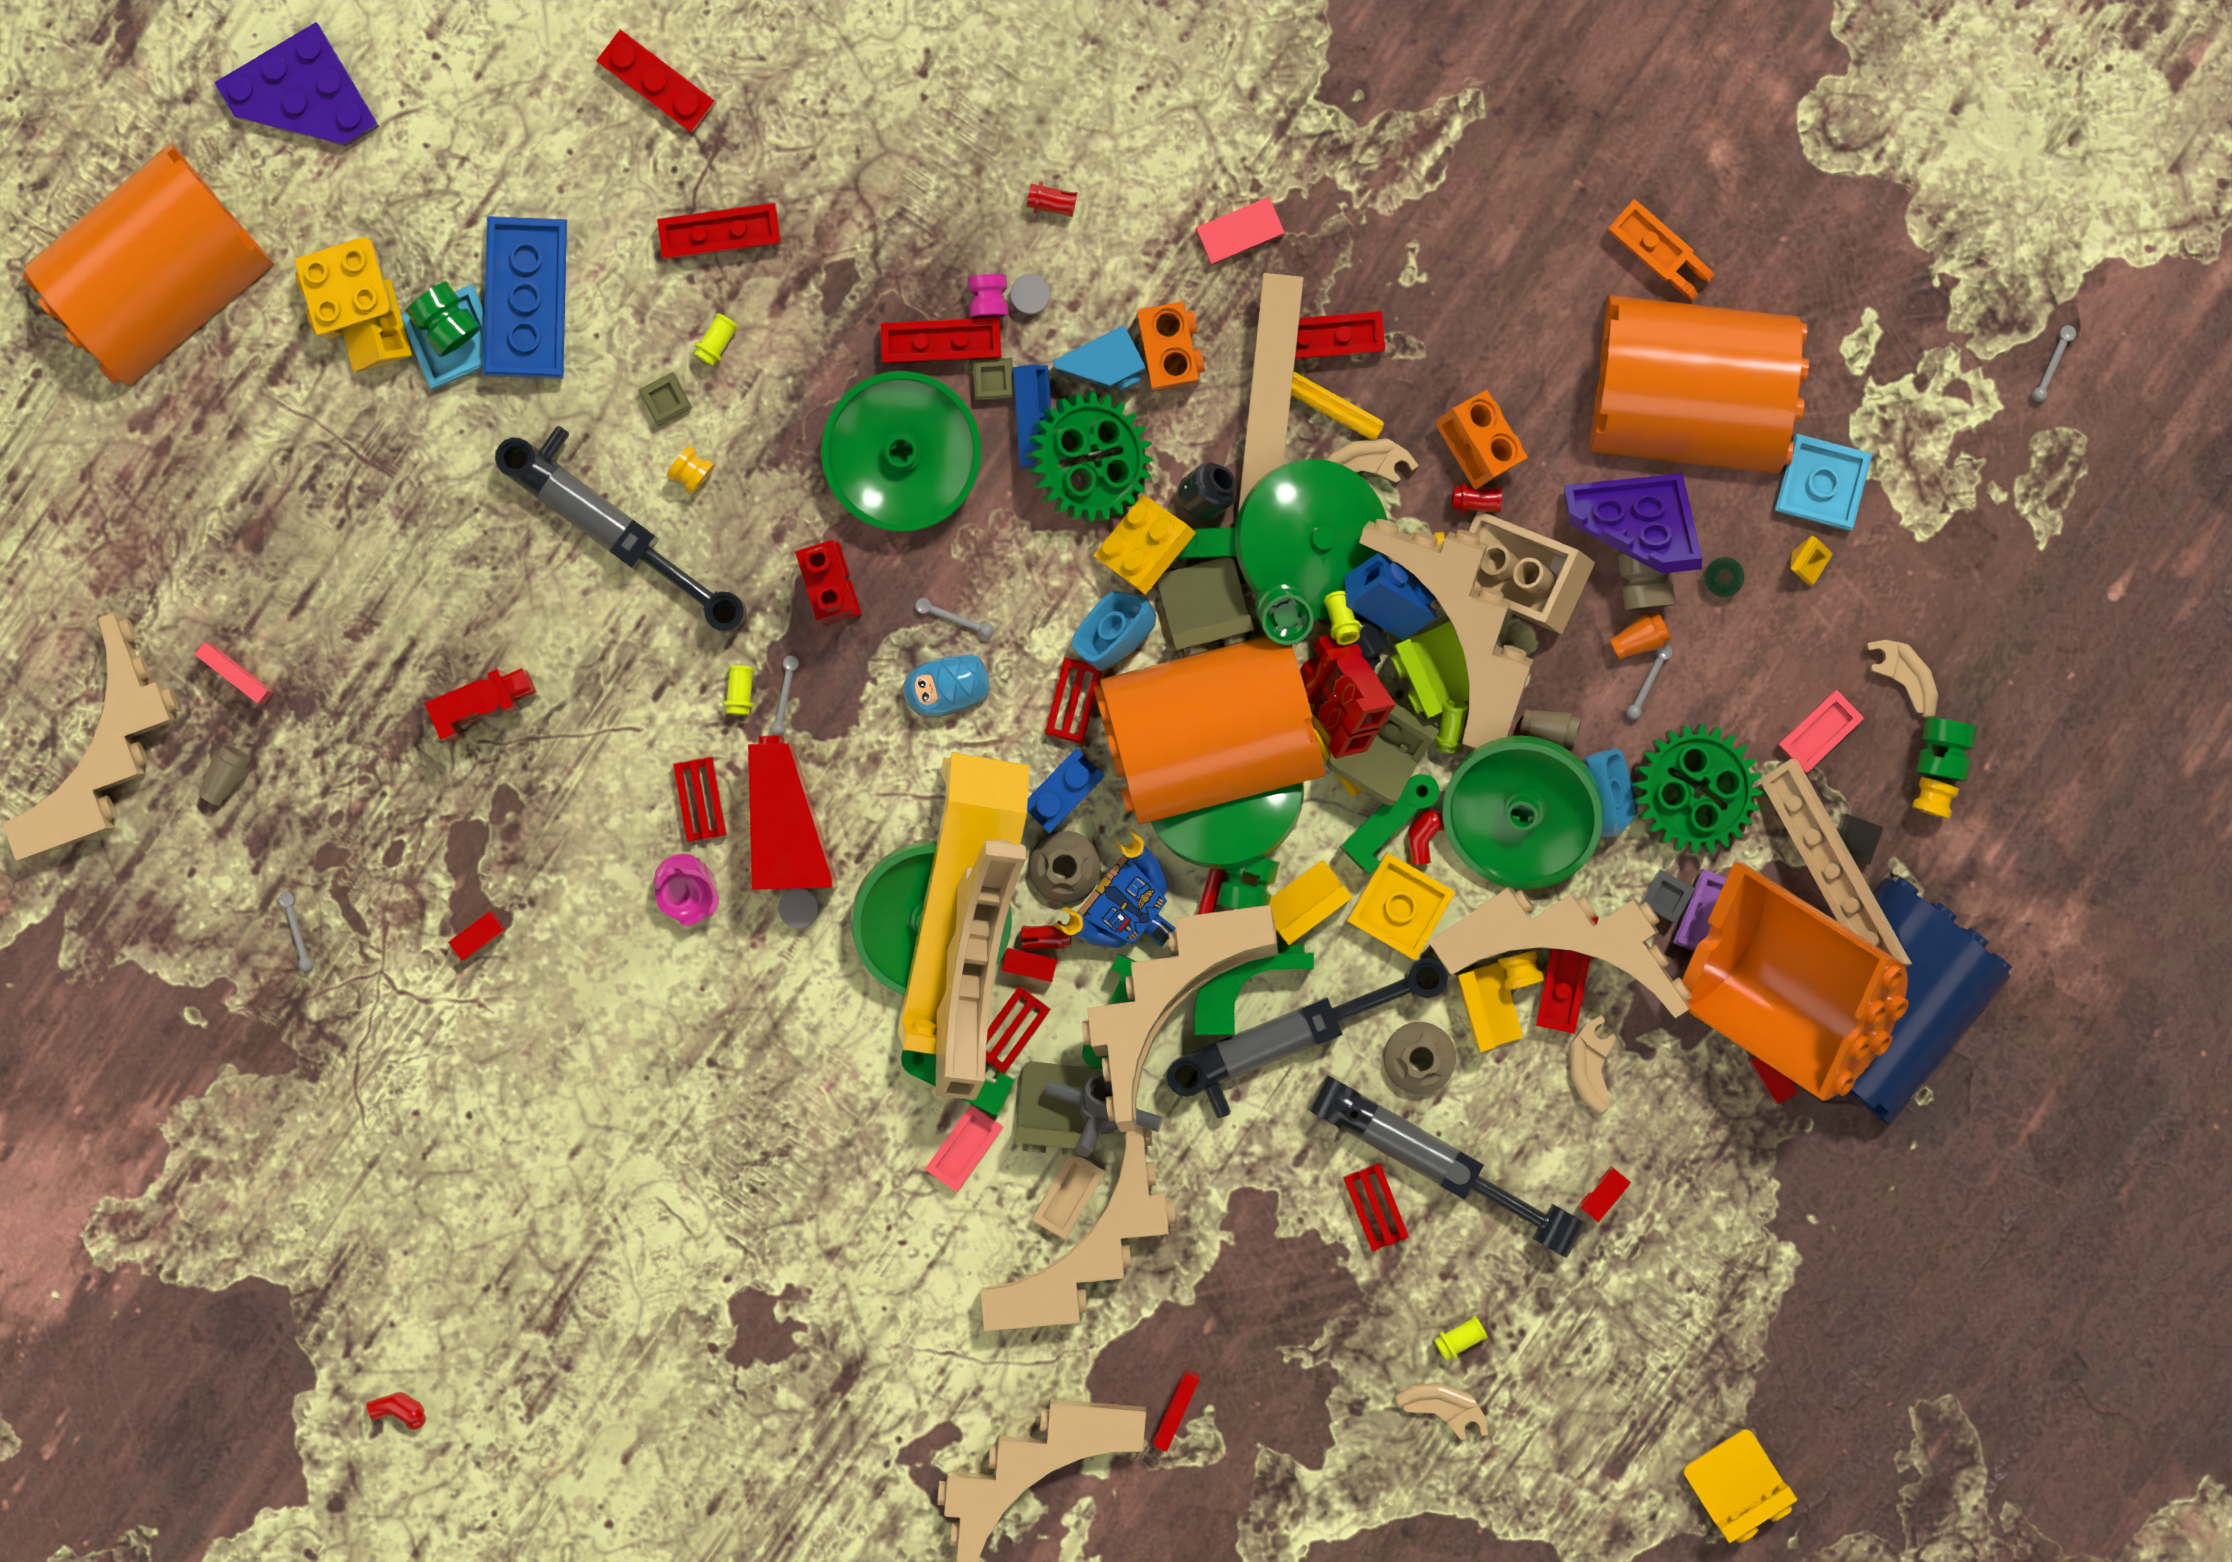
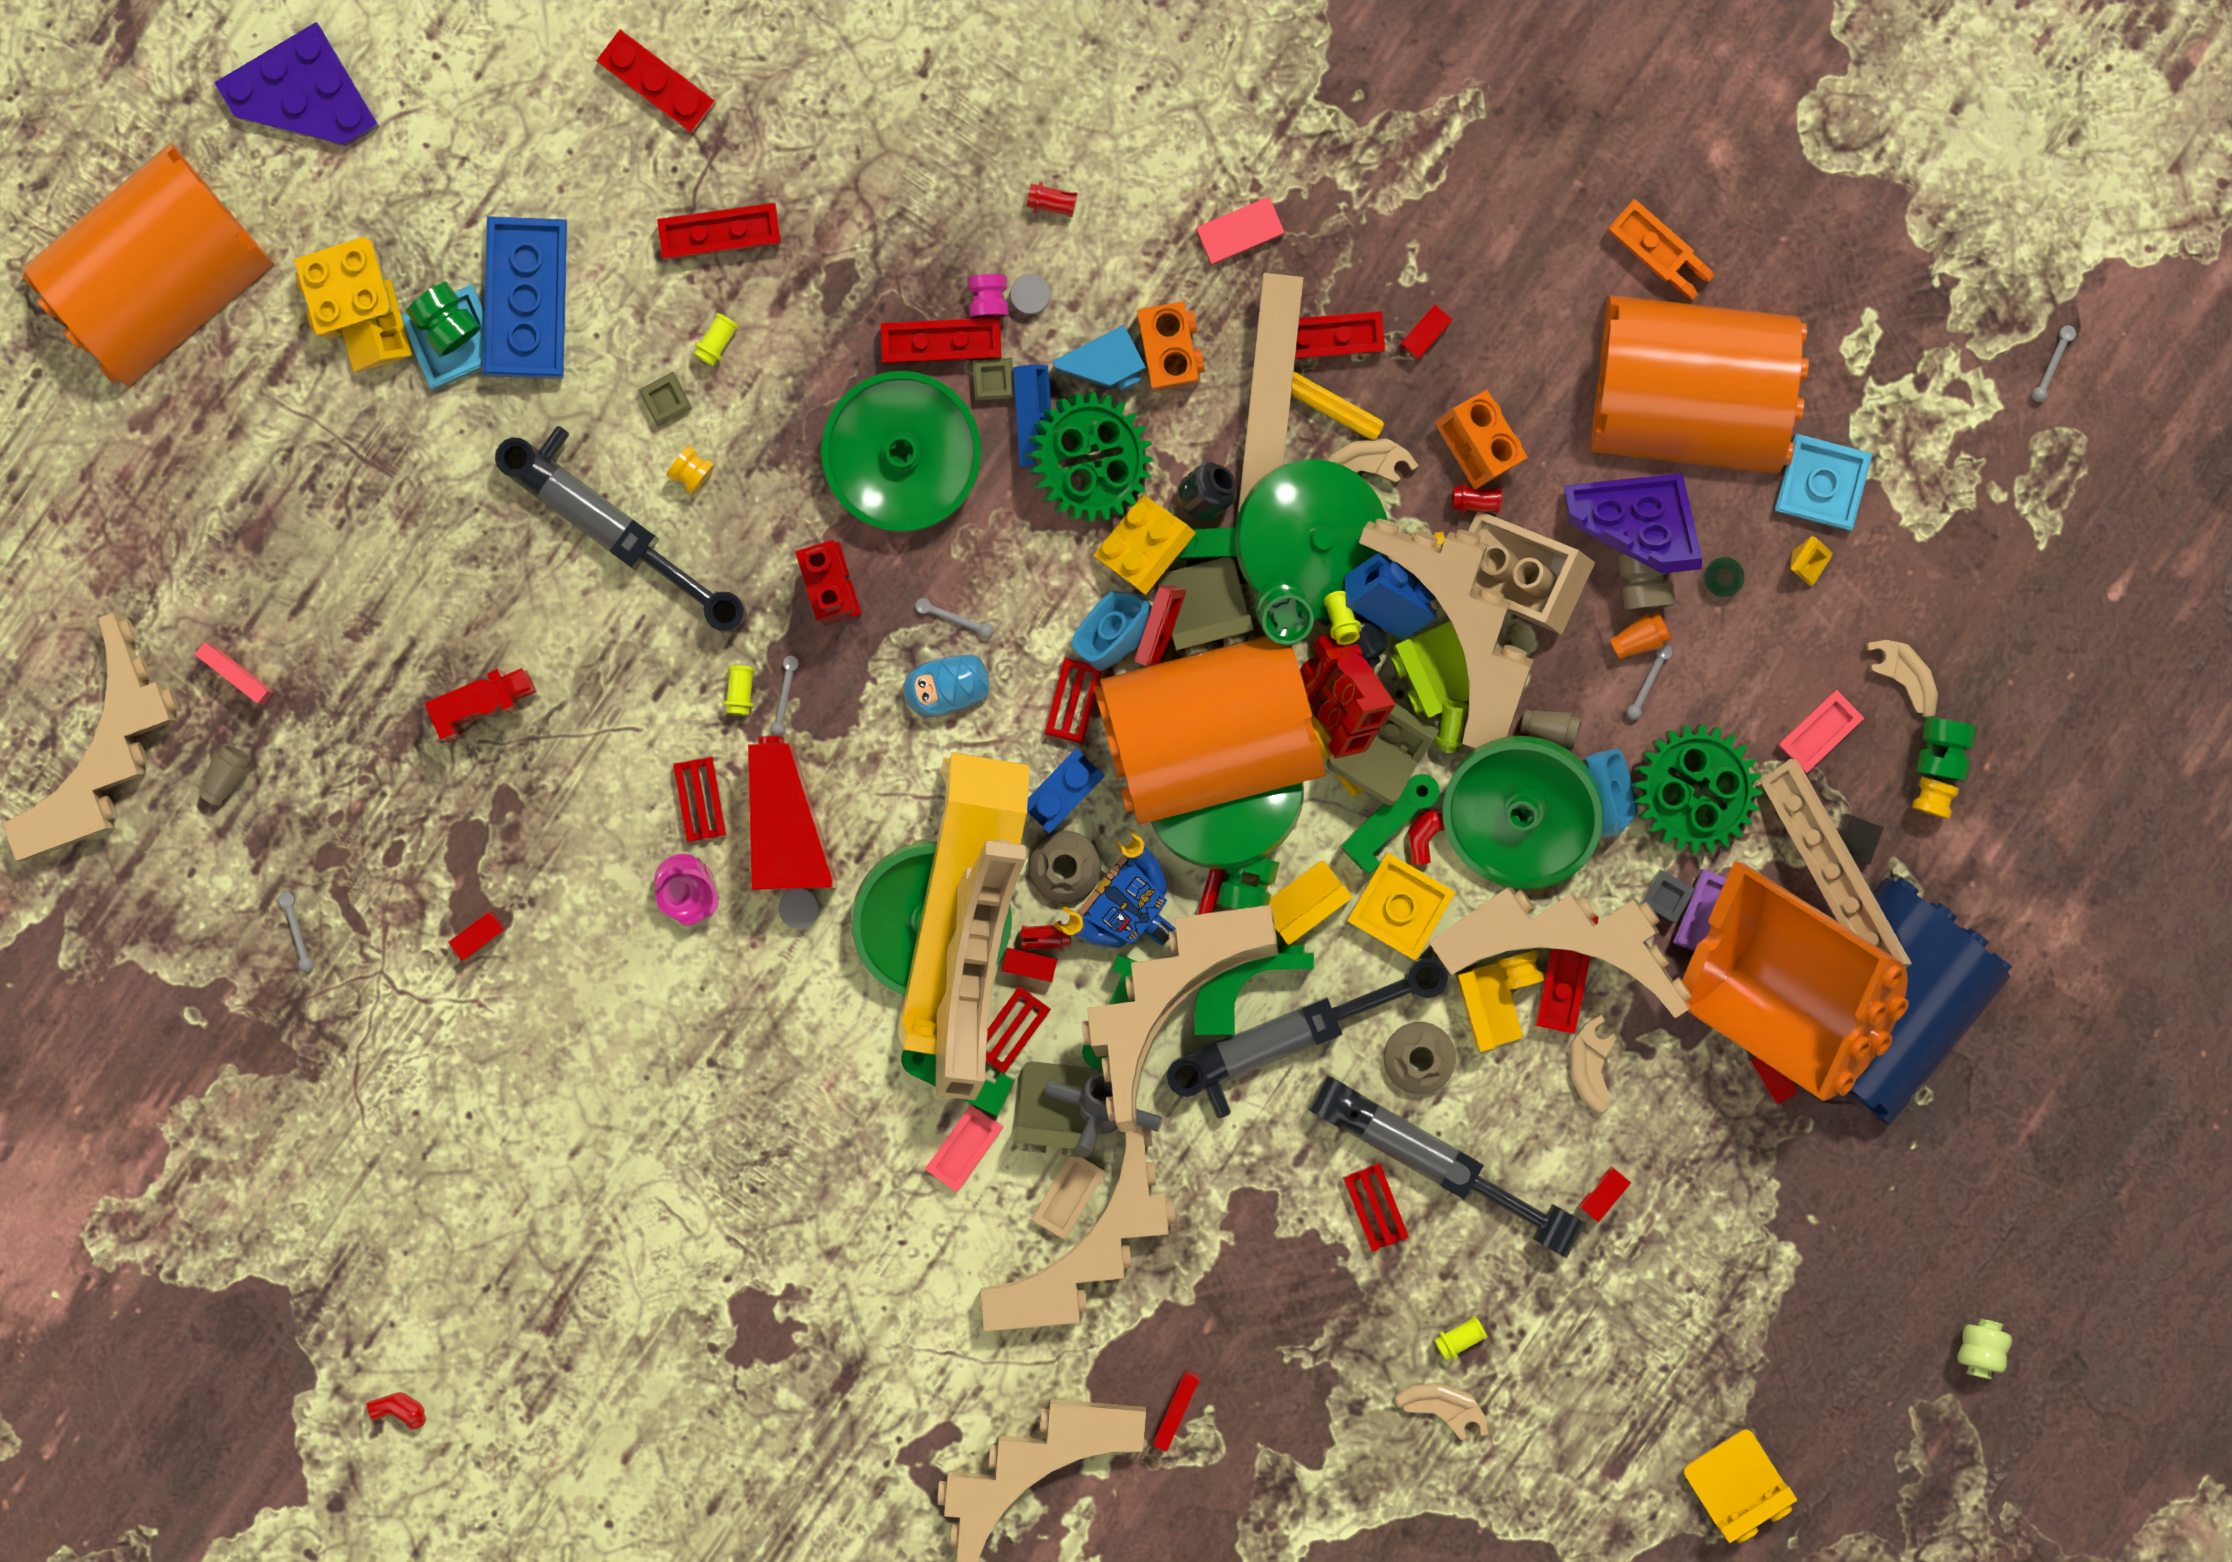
(1160, 625): none -> red tile
(1426, 332): none -> red piece
(1984, 1348): none -> yellowish green piece

